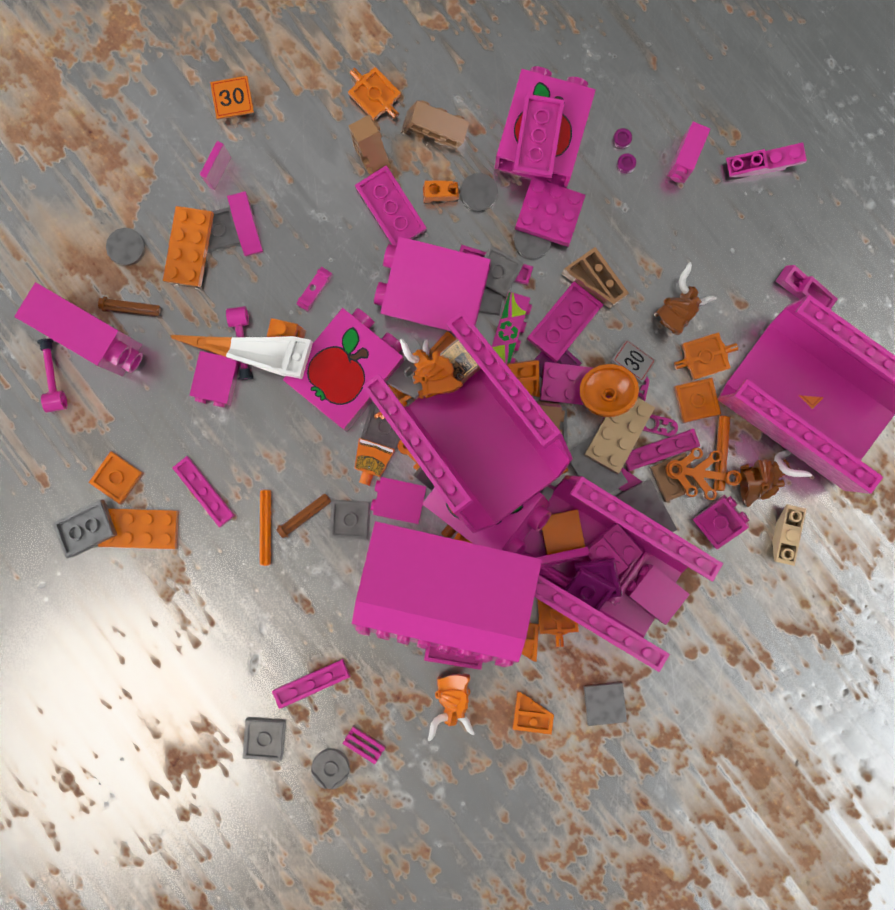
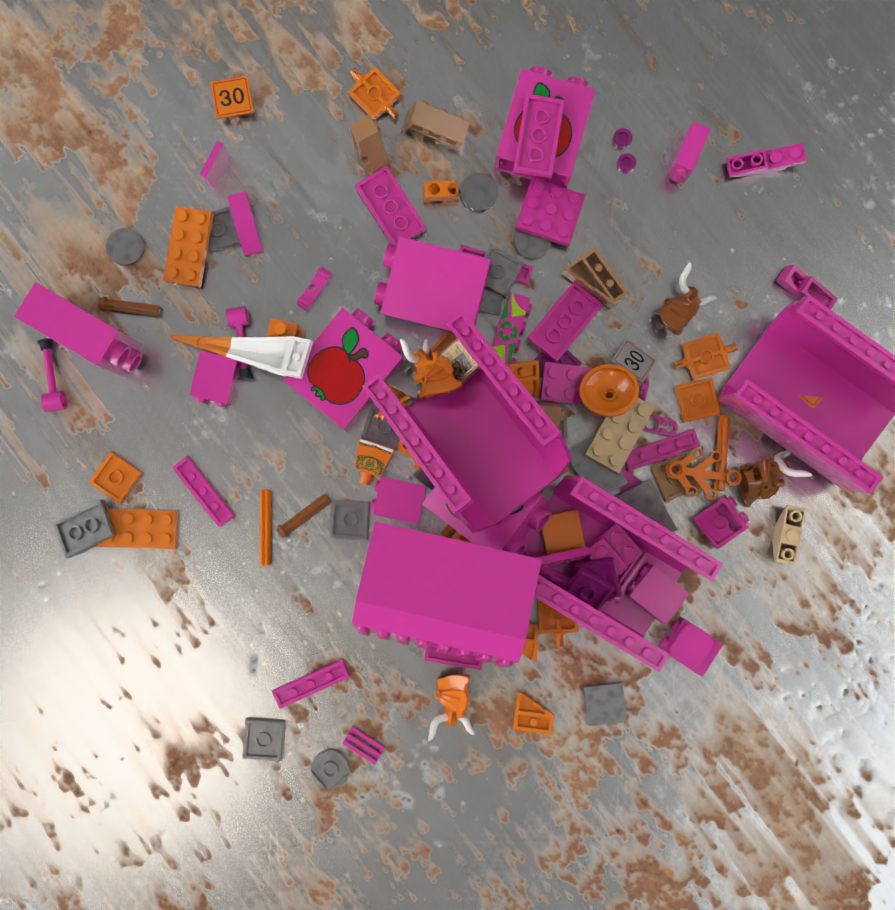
(691, 646): none -> dark pink brick

